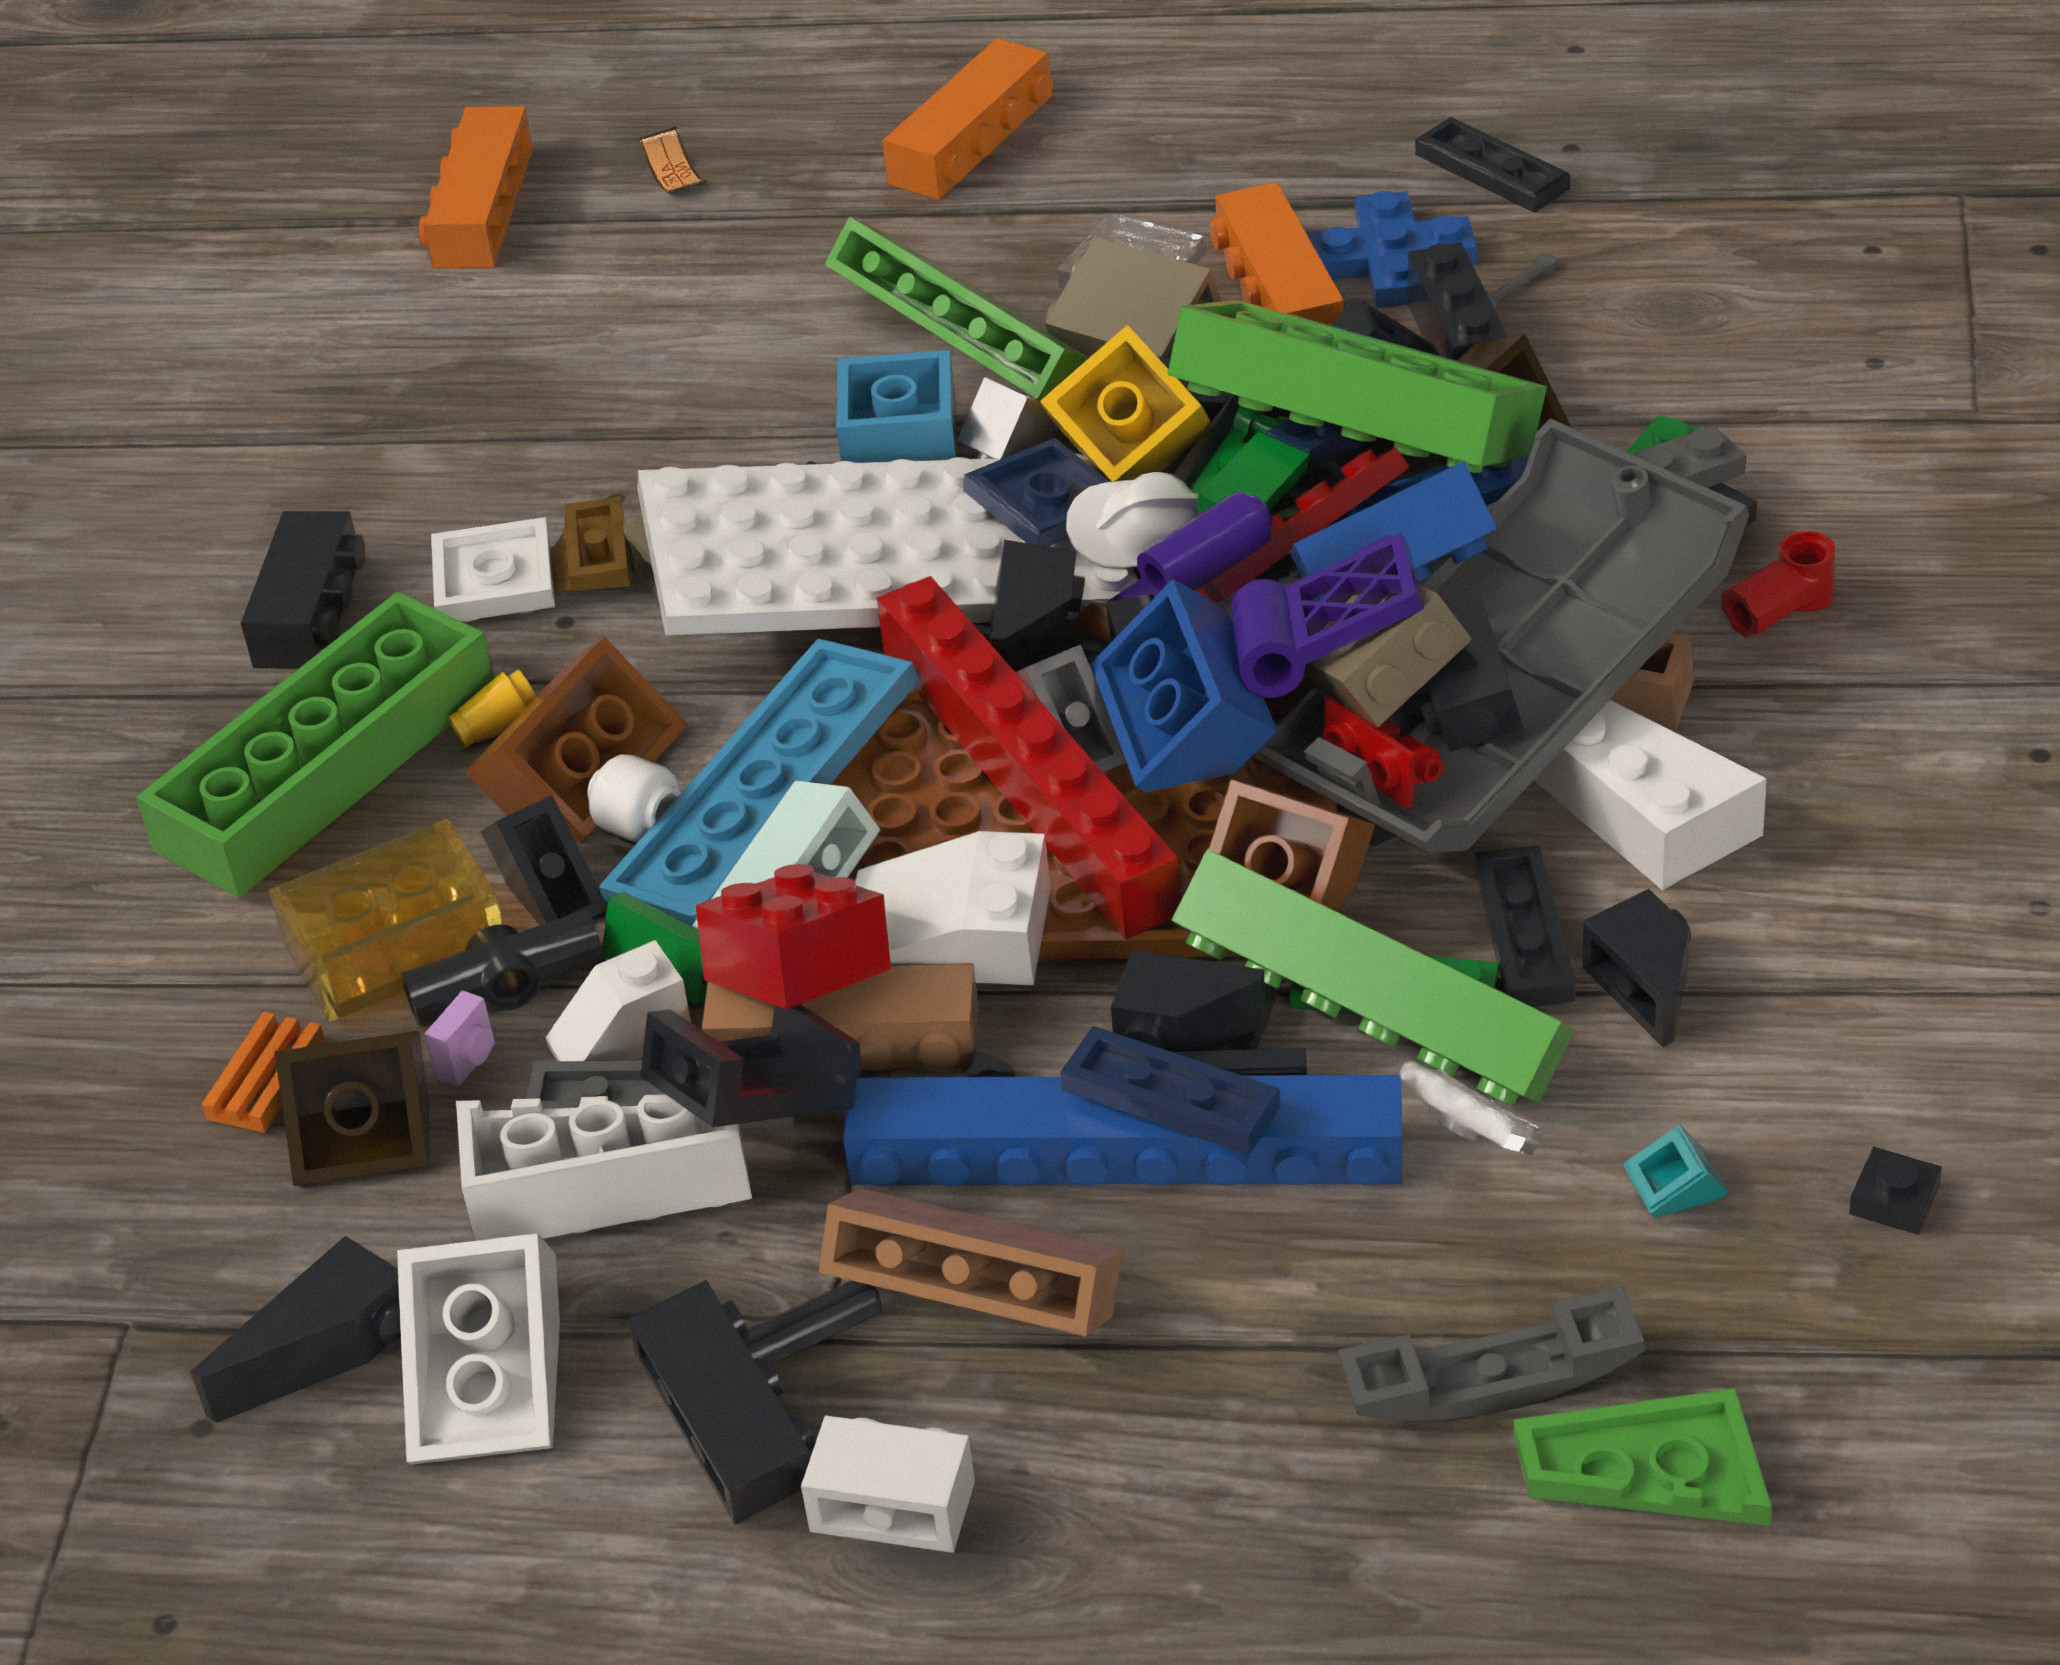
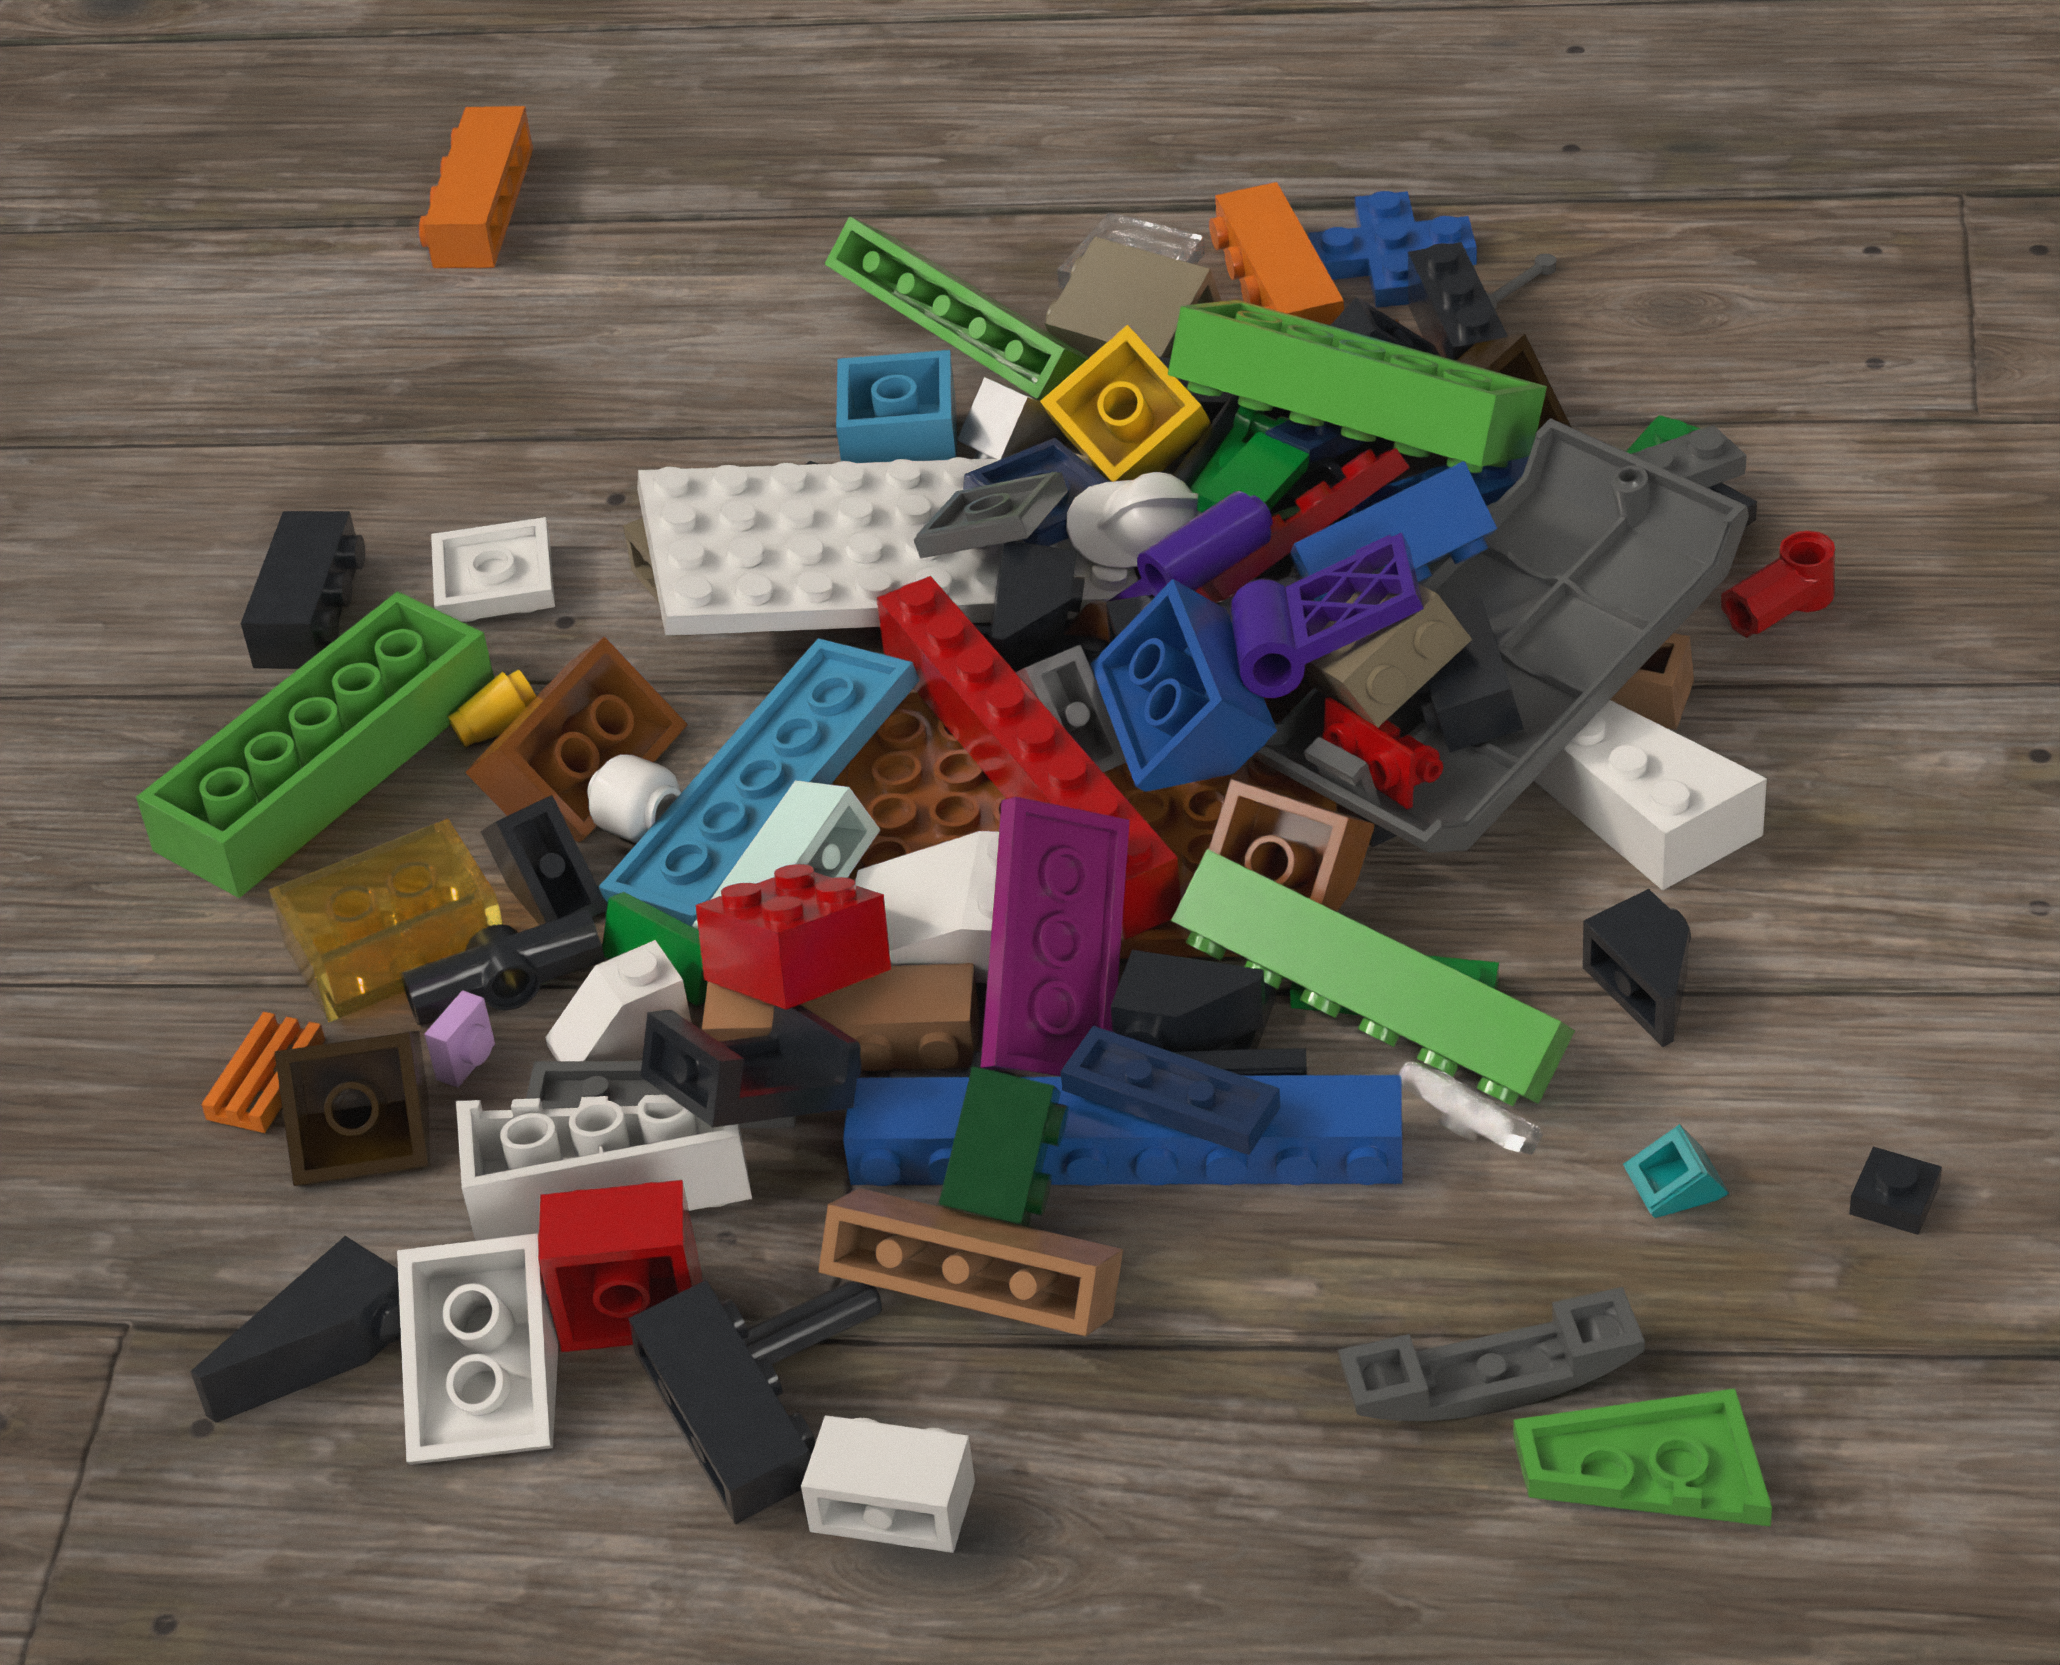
(591, 548): pearl gold slope -> none
(613, 1257): none -> red brick
(669, 160): clear orange sticker -> none
(967, 118): orange brick -> none
(990, 514): none -> dark grey tile
(1003, 1147): none -> dark green brick
(1052, 934): none -> magenta plate
(1492, 164): black tile -> none
(1524, 926): black plate -> none

